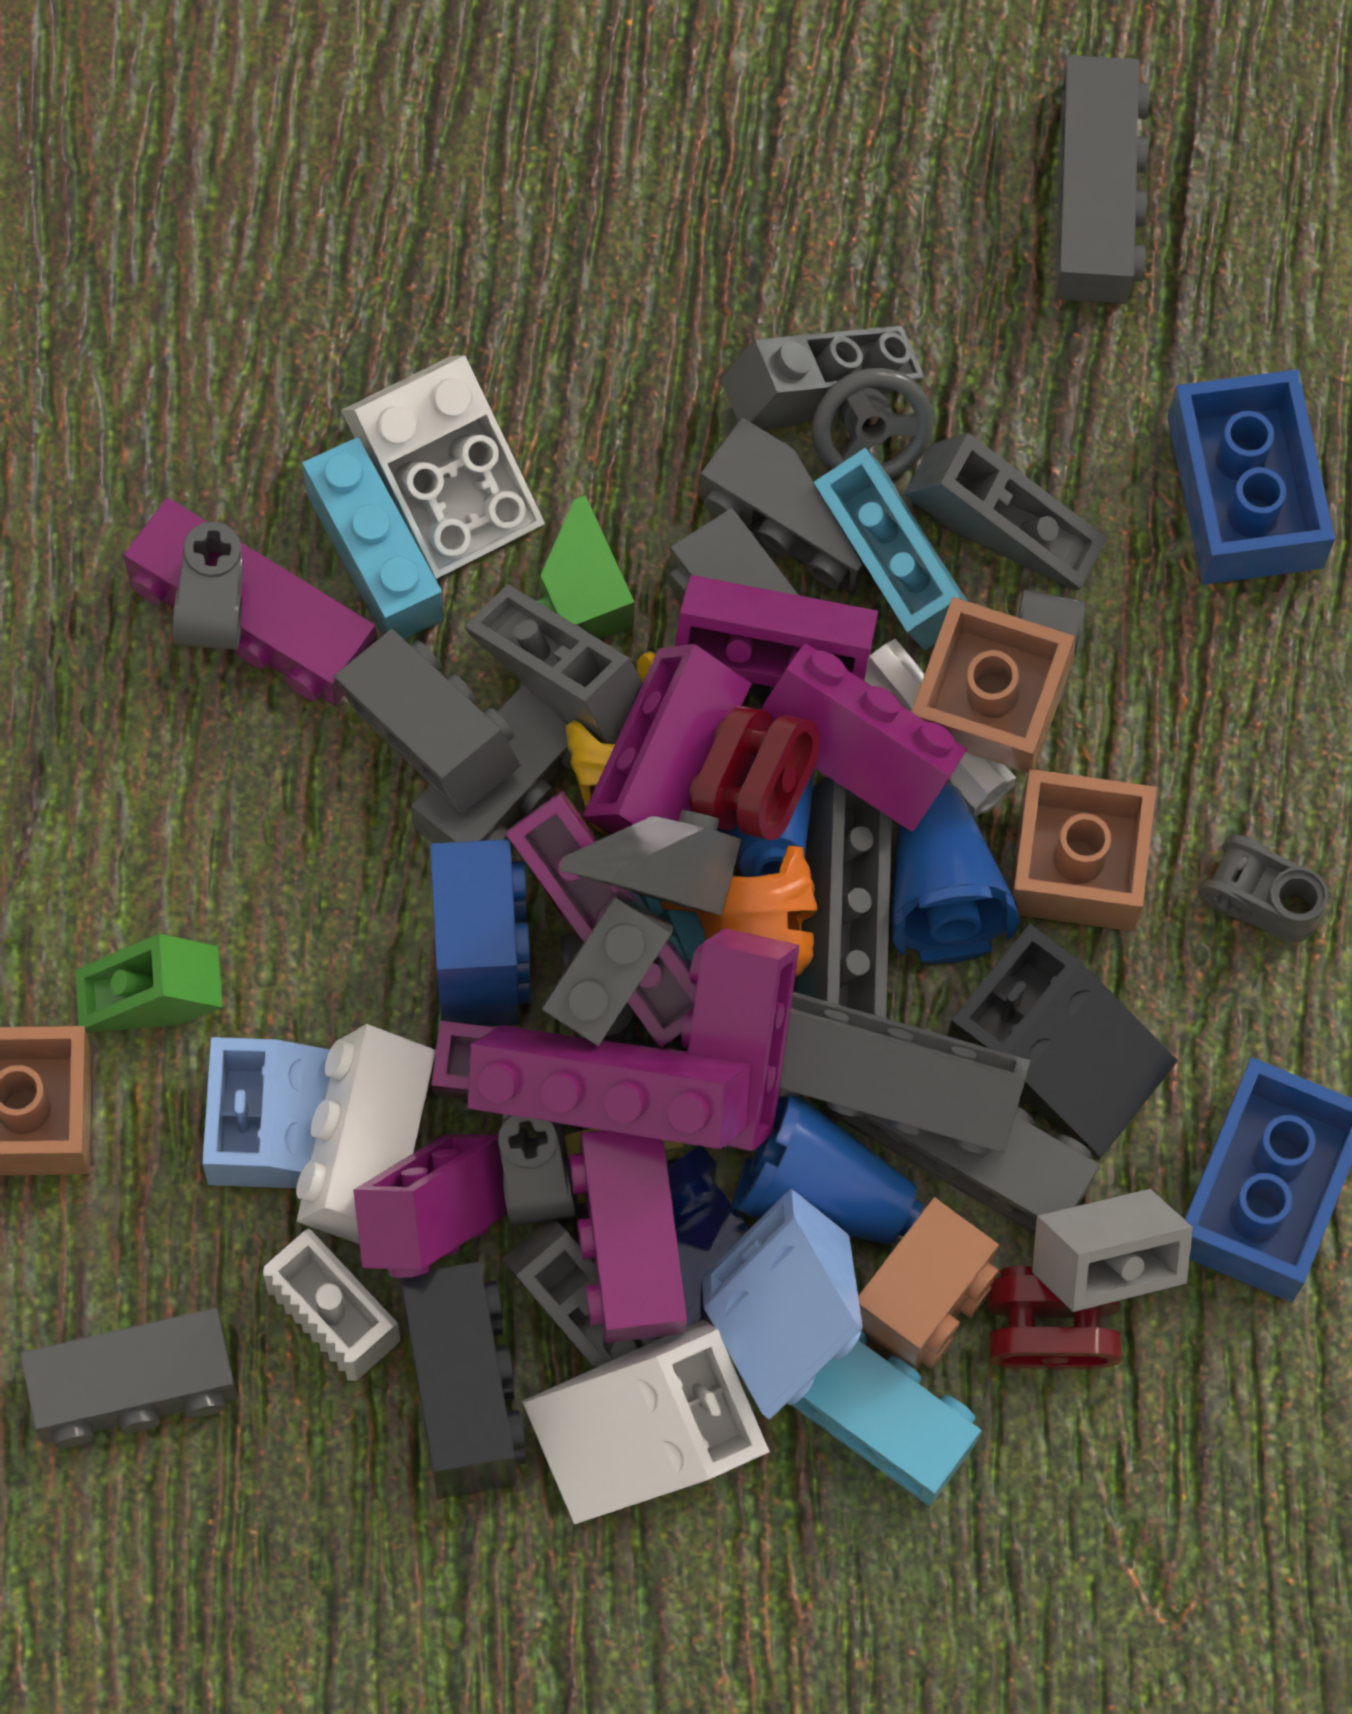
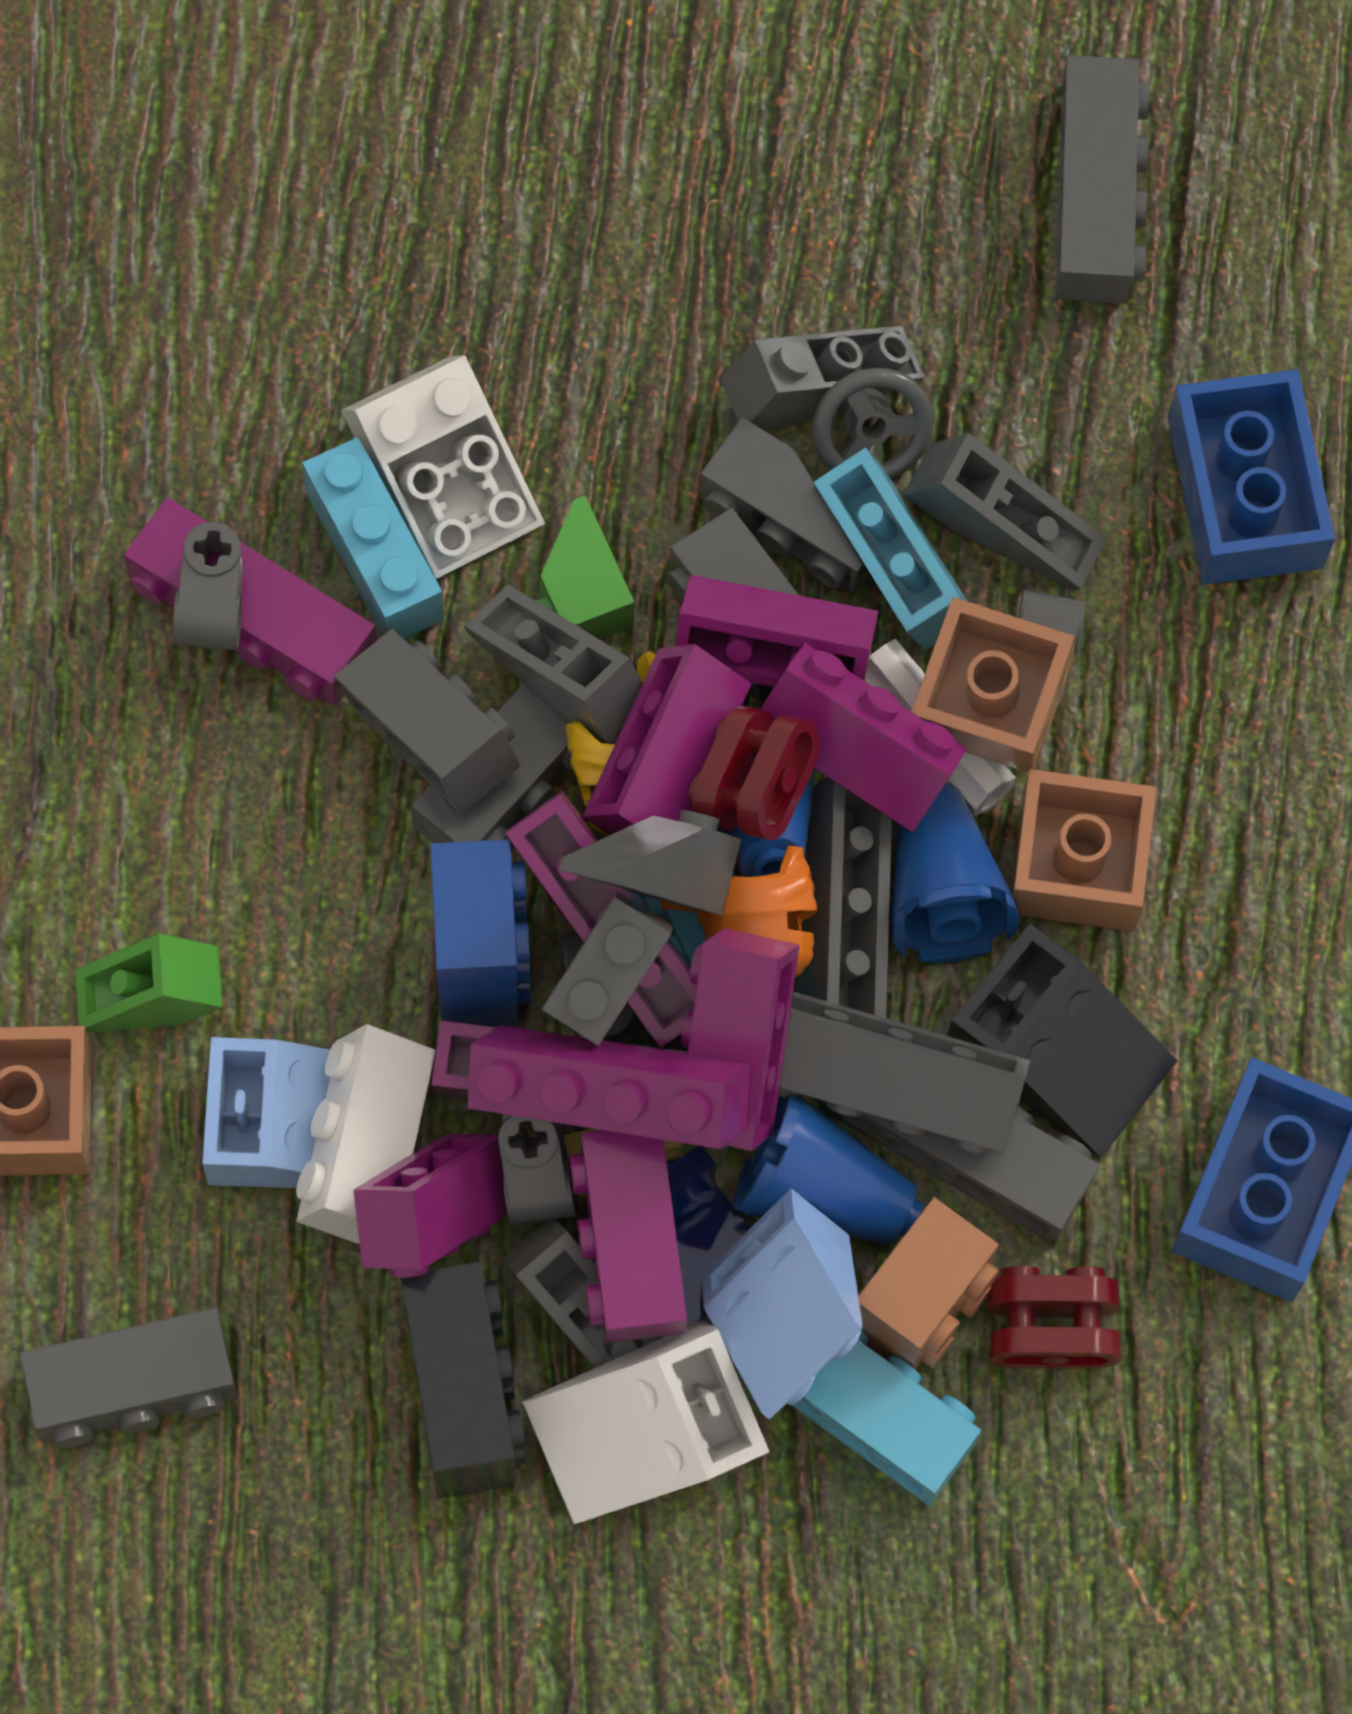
(331, 1305): white brick -> none
(1112, 1249): light grey brick -> none
(1261, 886): dark grey piece -> none

